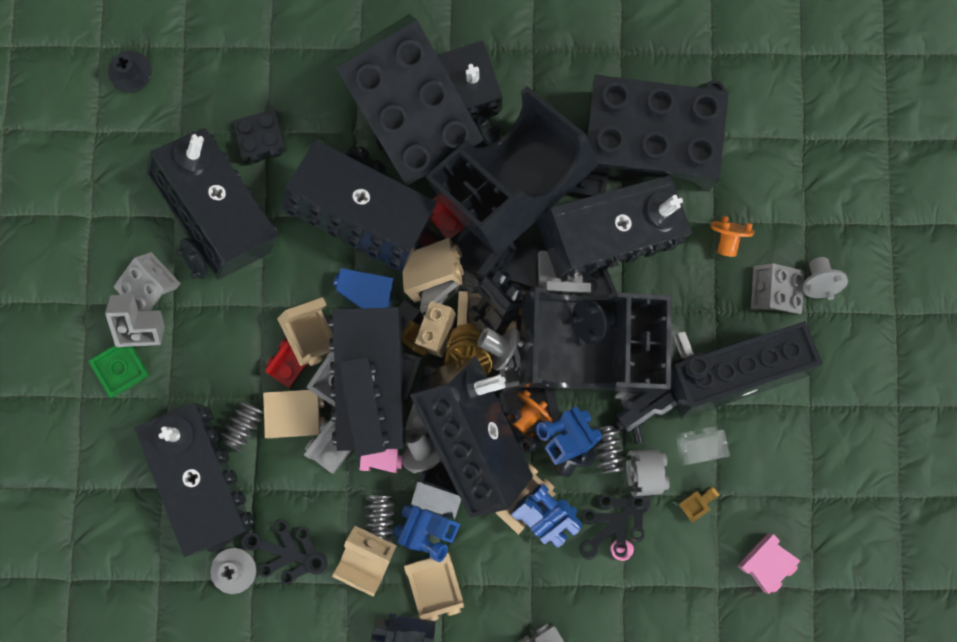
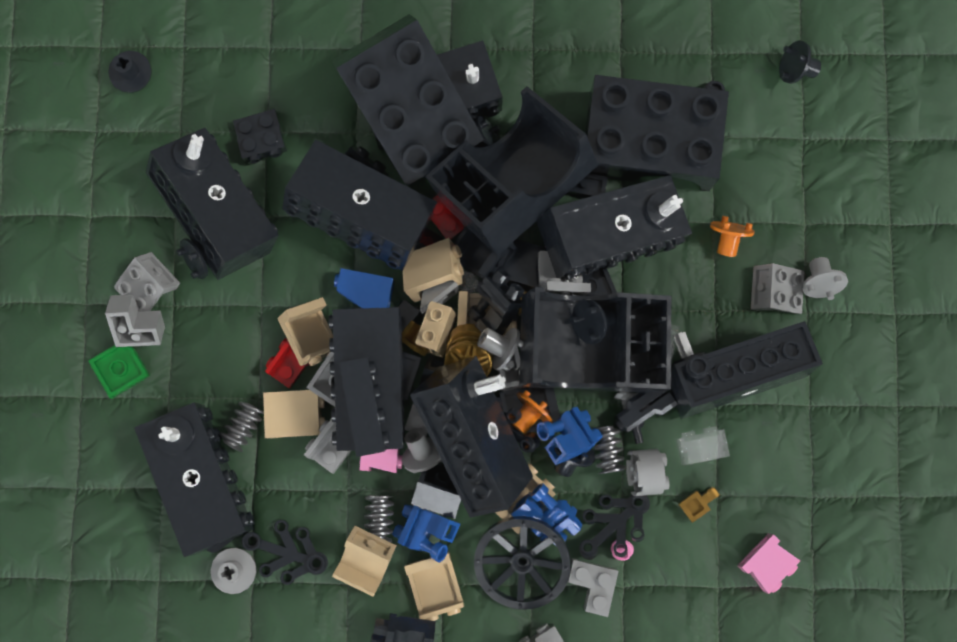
(520, 566): none -> black wheel
(600, 584): none -> light grey brick
(798, 63): none -> black piece

